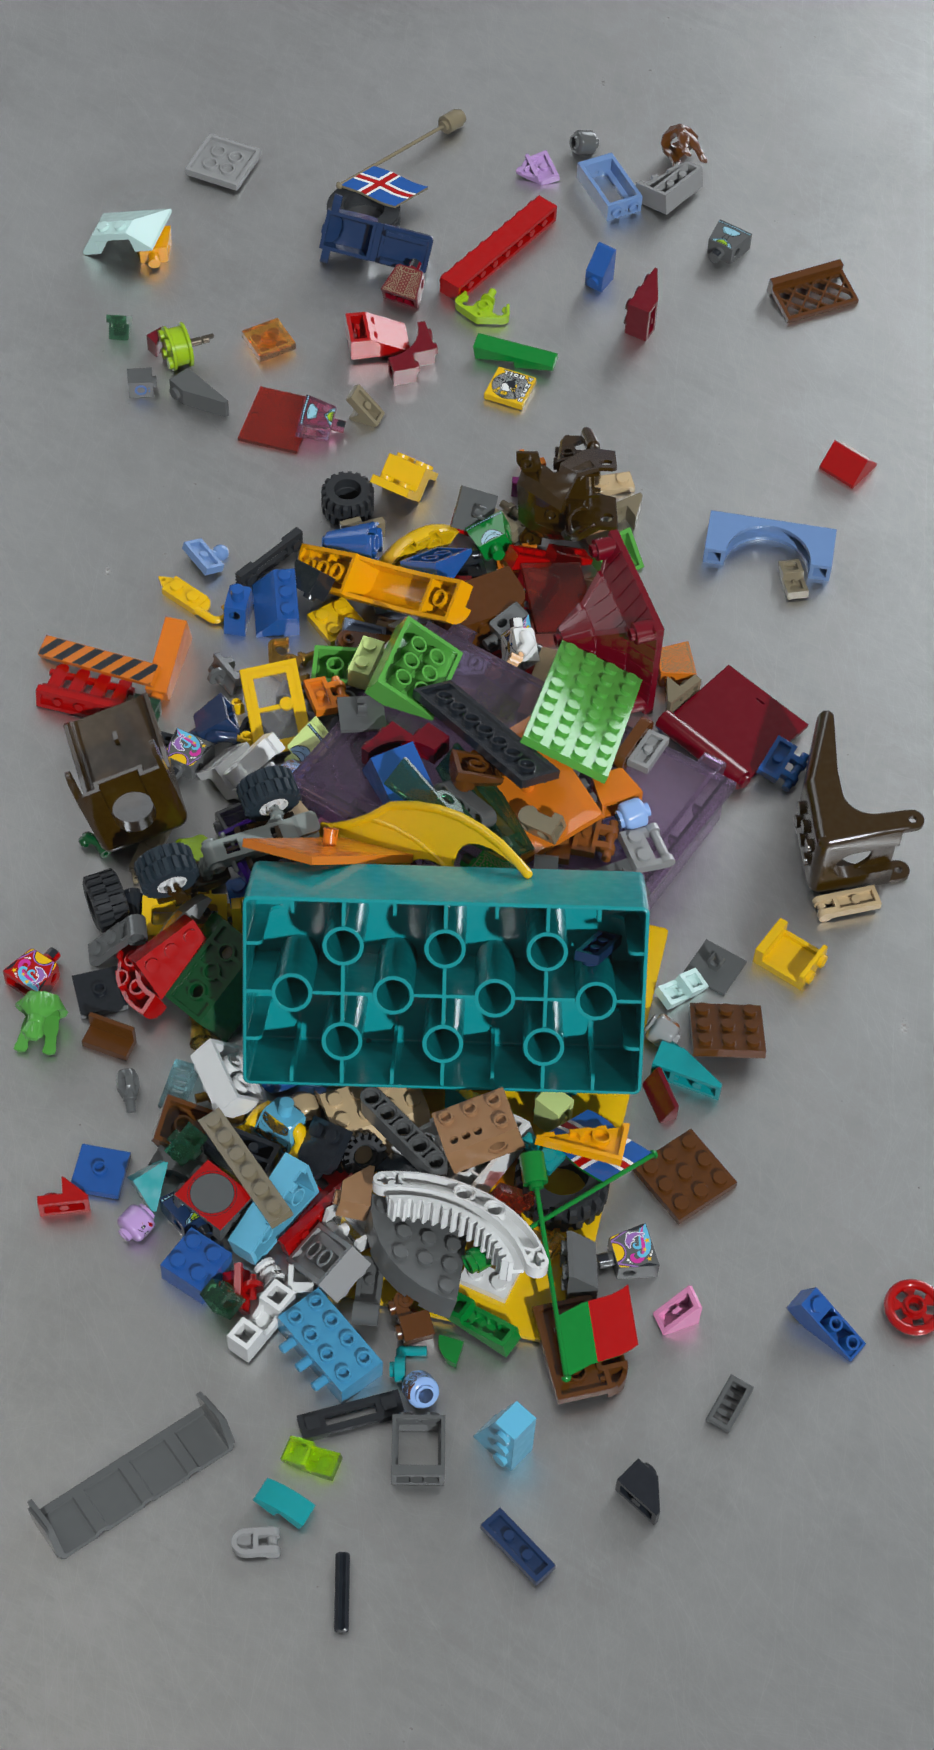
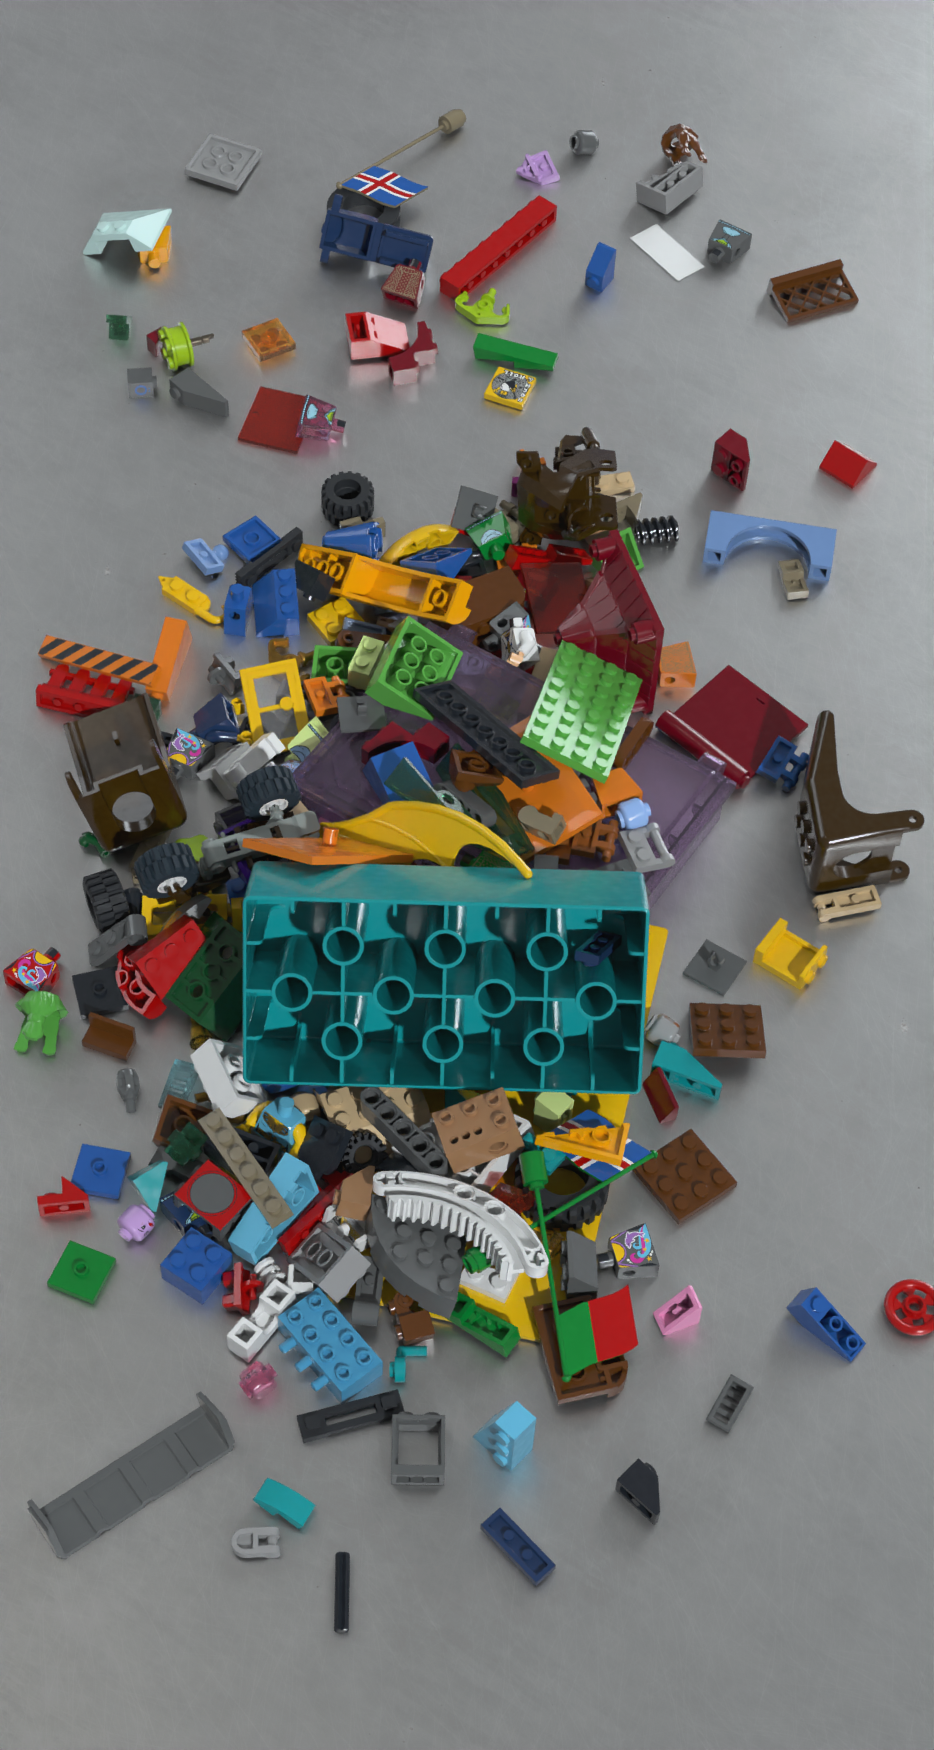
(81, 1272): none -> green plate
(221, 1298): clear green brick -> none
(251, 539): none -> blue plate
(258, 1380): none -> clear pink head
(311, 1459): clear neon green slope -> none
(365, 408): dark tan slope -> none
(405, 476): yellow bracket -> none
(420, 1389): light blue head -> none
(450, 1349): green tile -> none
(610, 167): medium blue piece -> none
(642, 308): dark red slope -> none
(648, 751): light grey plate -> none
(655, 529): none -> black piece
(667, 252): none -> white sticker
(677, 695): dark tan slope -> none
(681, 989): light aqua slope -> none
(731, 459): none -> dark red slope

